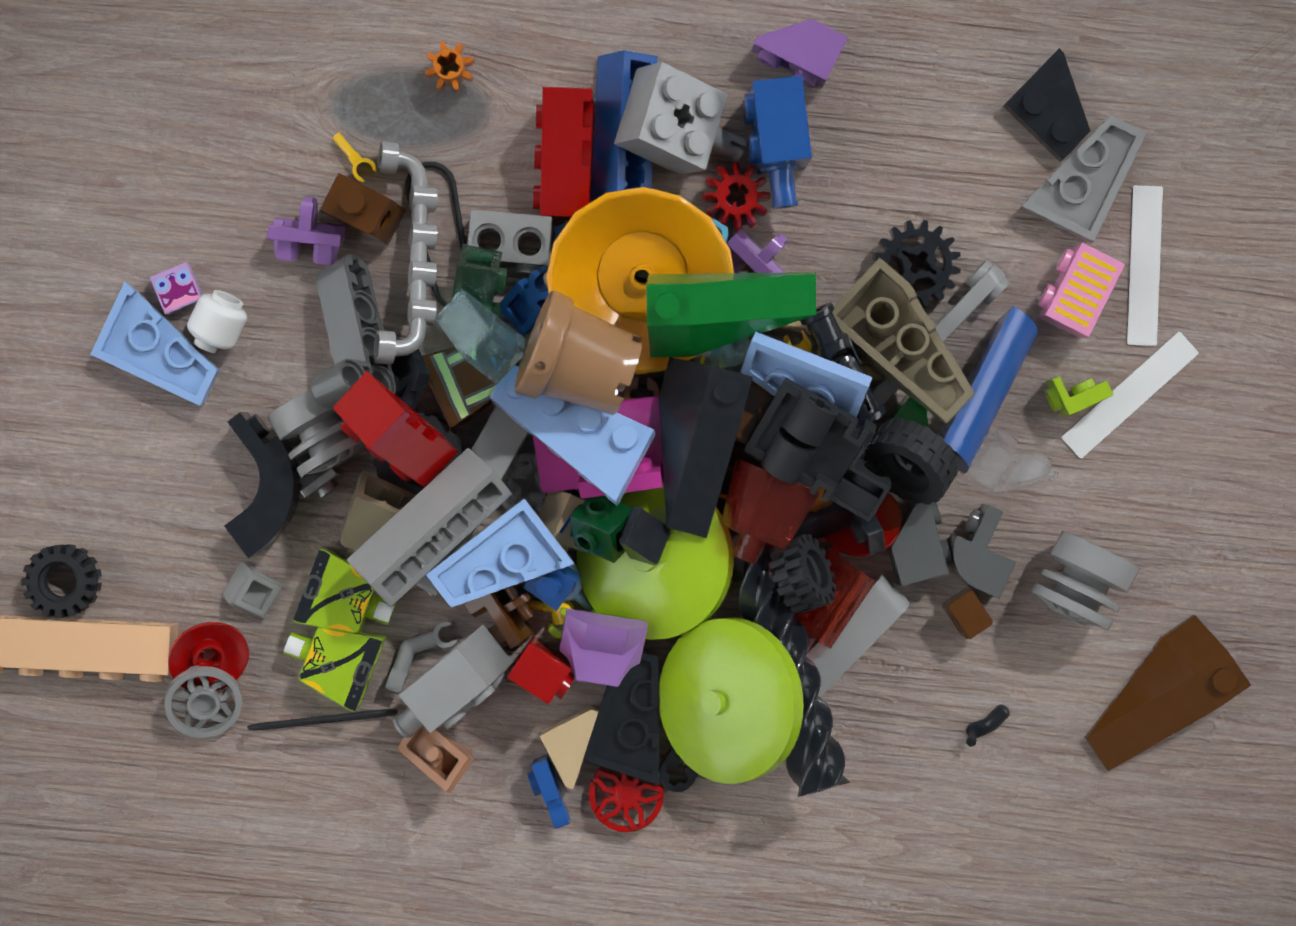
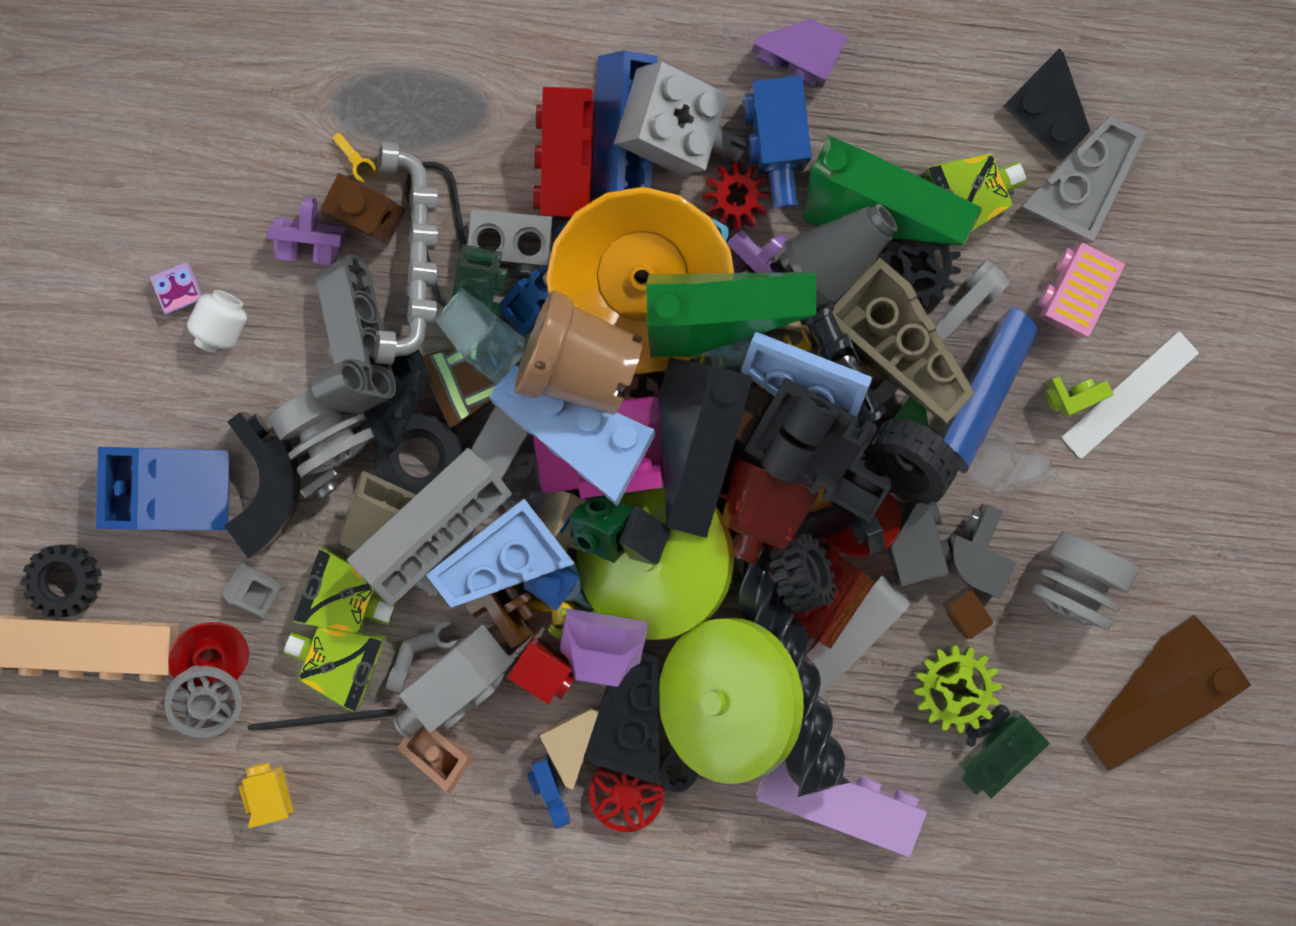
(151, 348): light blue wing -> none
(162, 489): none -> slope
(265, 794): none -> yellow window
(393, 431): red wedge -> none
(447, 55): orange gear -> none
(840, 250): none -> dark grey cone
(851, 808): none -> lavender brick
(853, 179): none -> green wedge
(950, 706): none -> lime gear
(979, 182): none -> lime torso
(1002, 755): none -> clear green brick
(1145, 265): white sticker -> none

